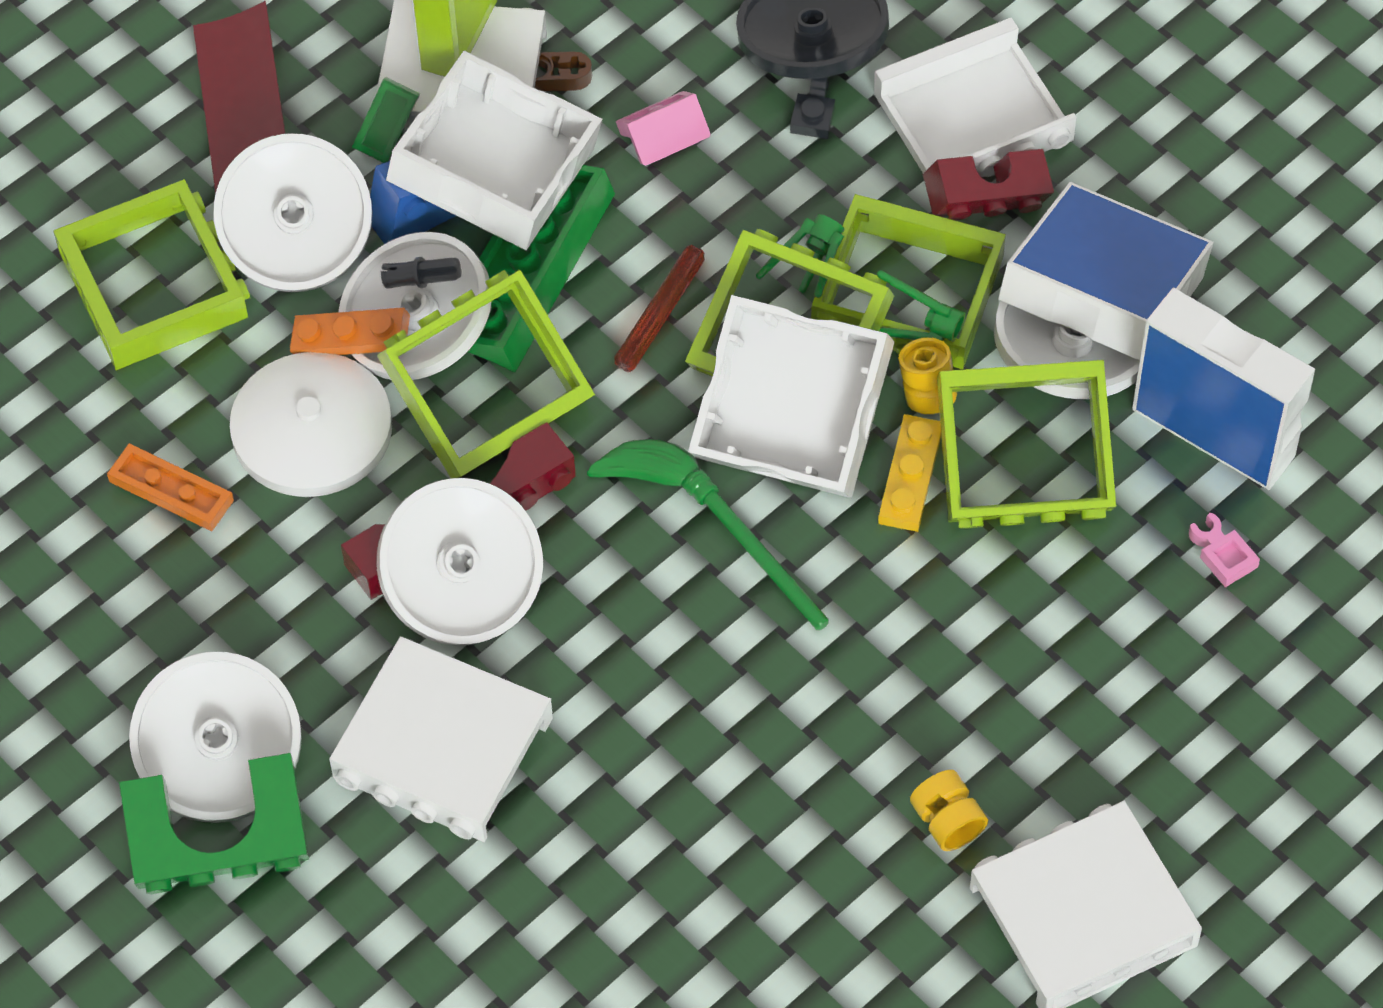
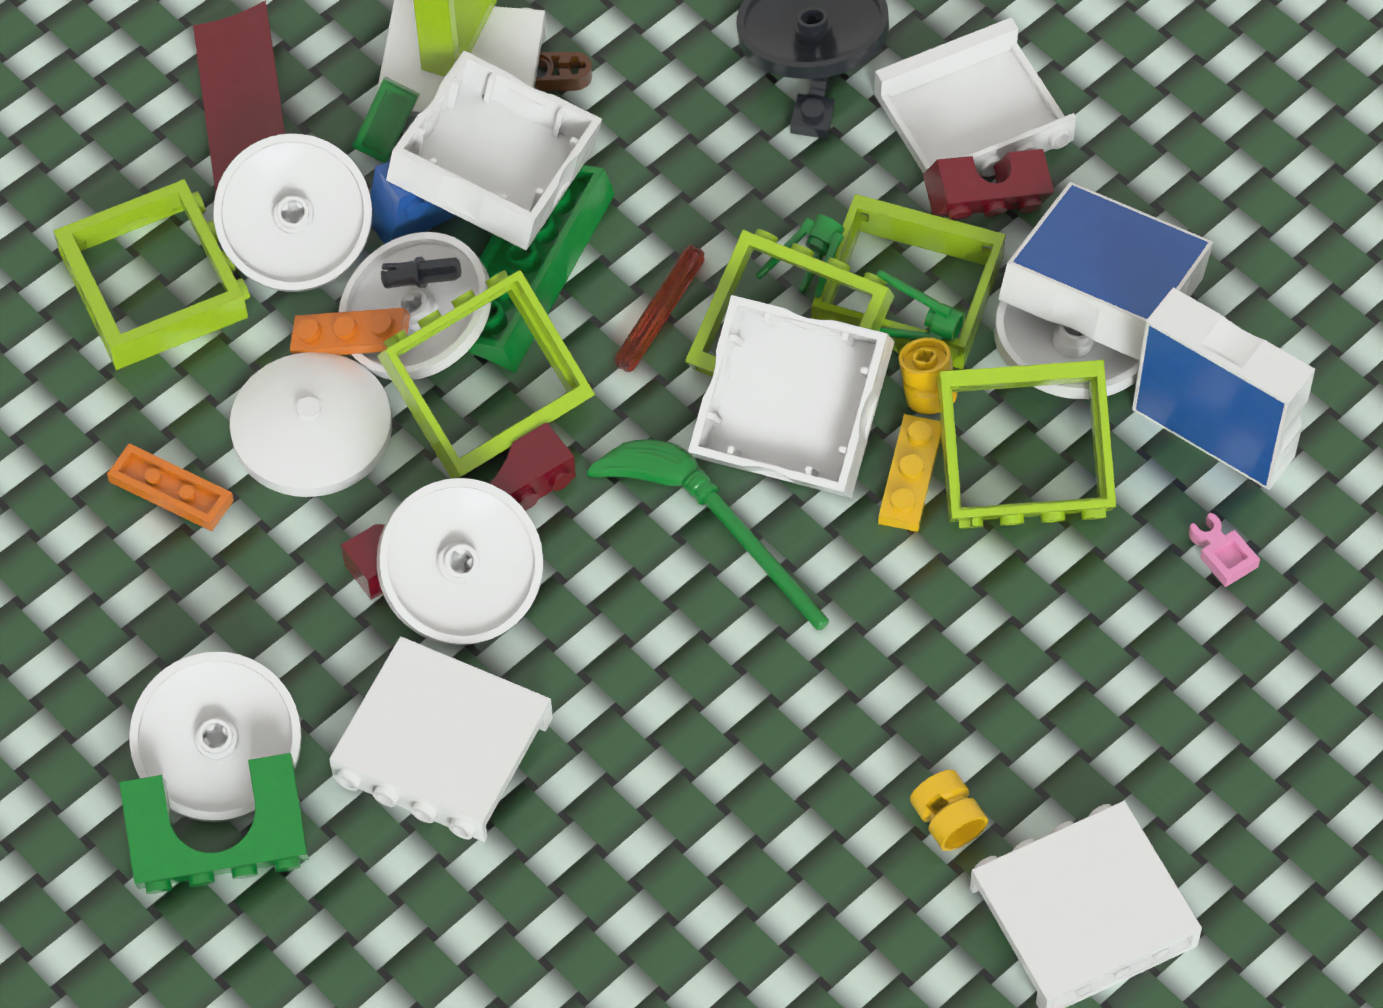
(665, 127): bright pink panel -> none

